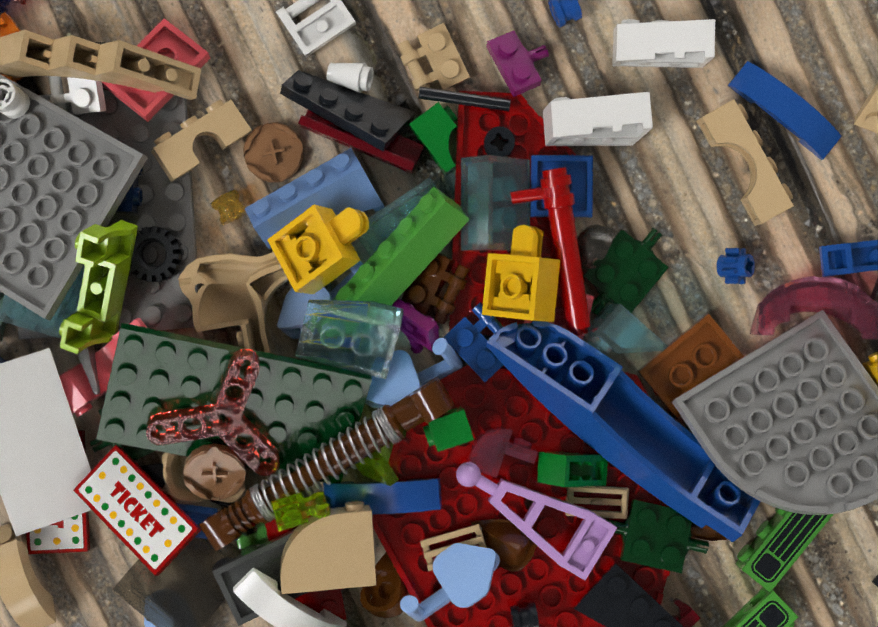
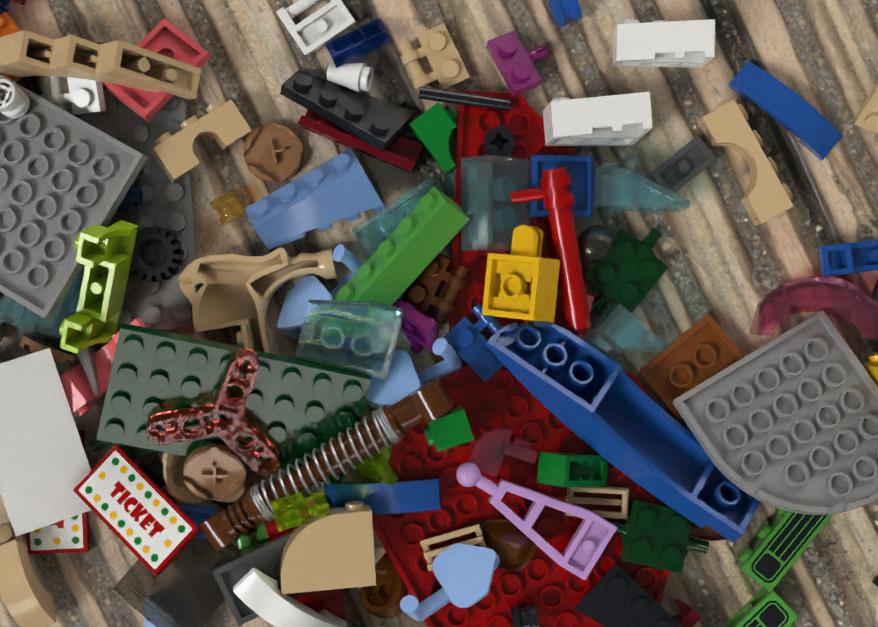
(37, 344): none -> medium nougat tile
(318, 246): yellow brick -> none
(358, 43): none -> clear blue plate
(627, 191): none -> clear light blue slope
(683, 165): none -> dark grey plate
(735, 265): blue gear -> none

